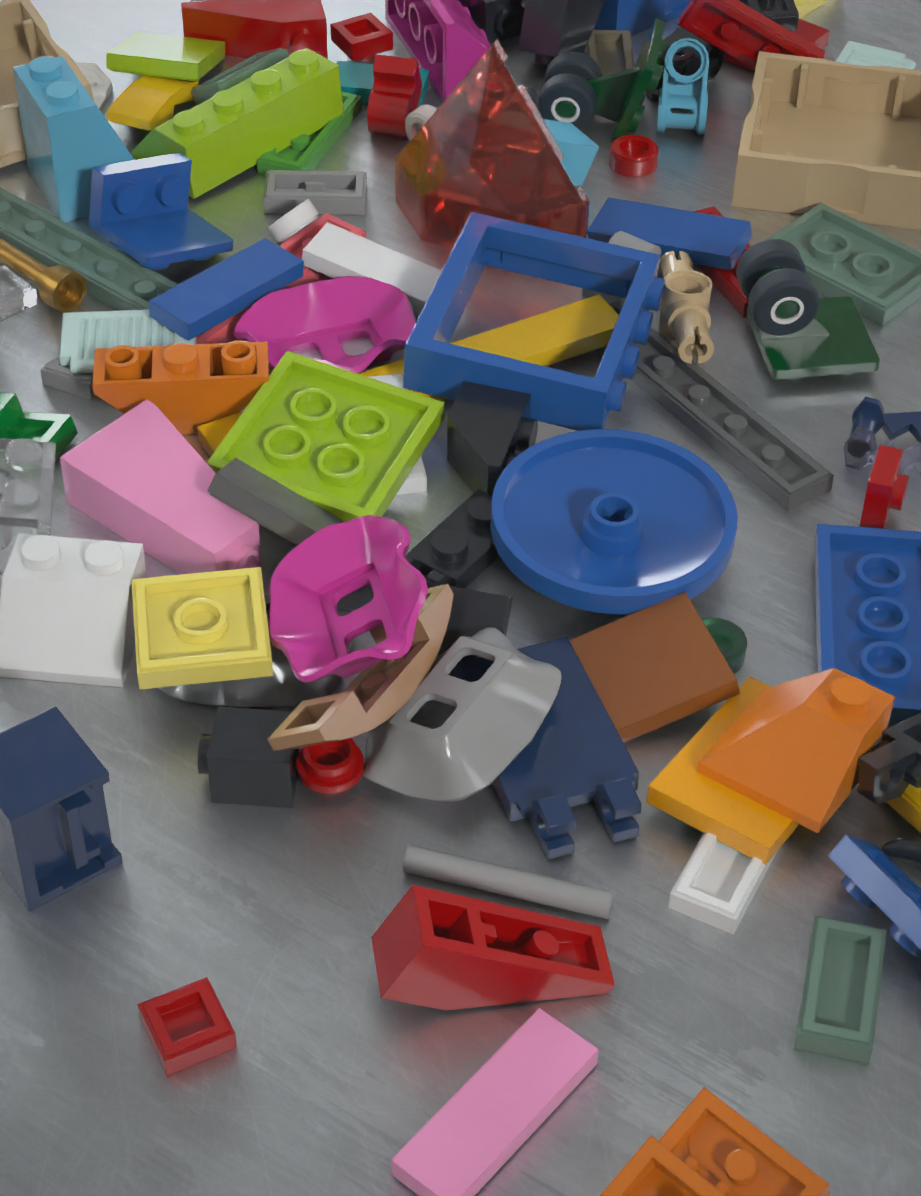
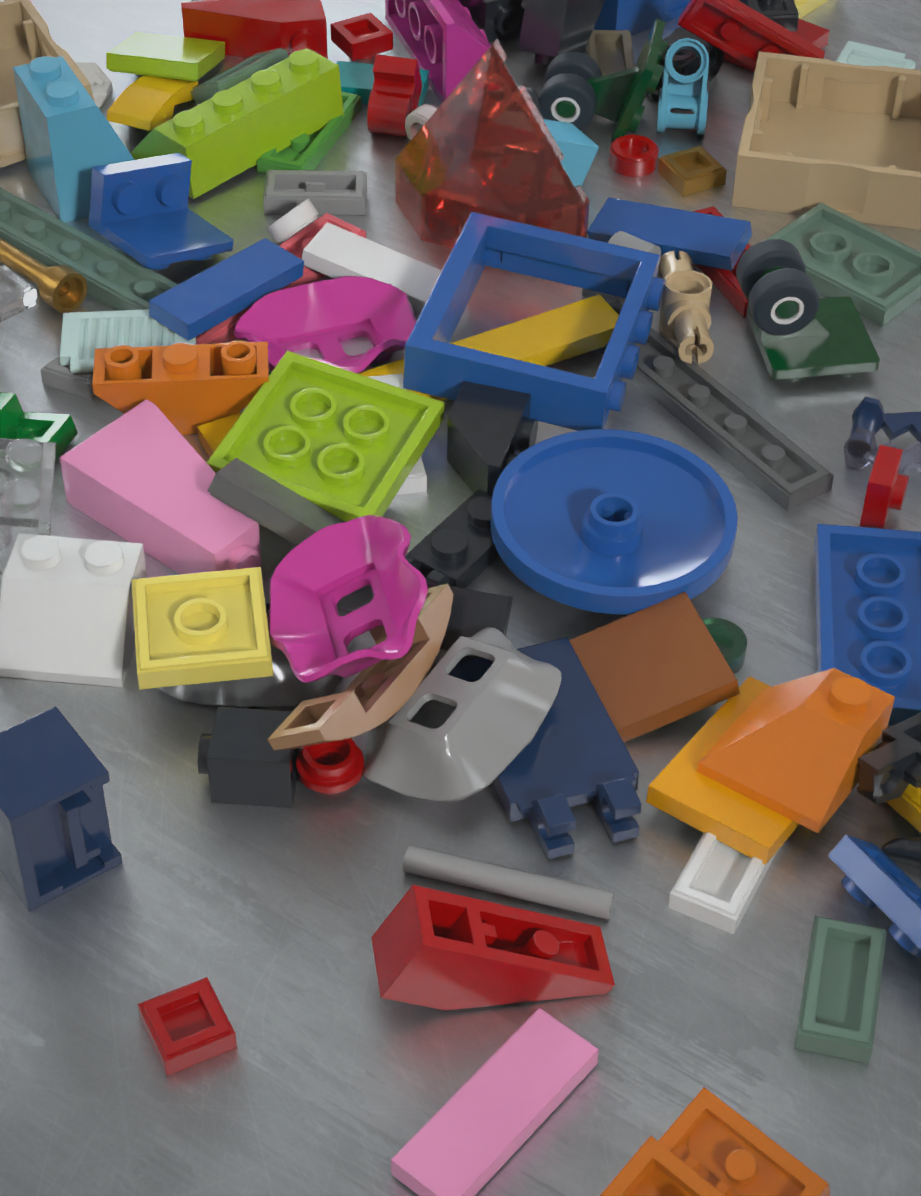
(691, 171): none -> pearl gold tile

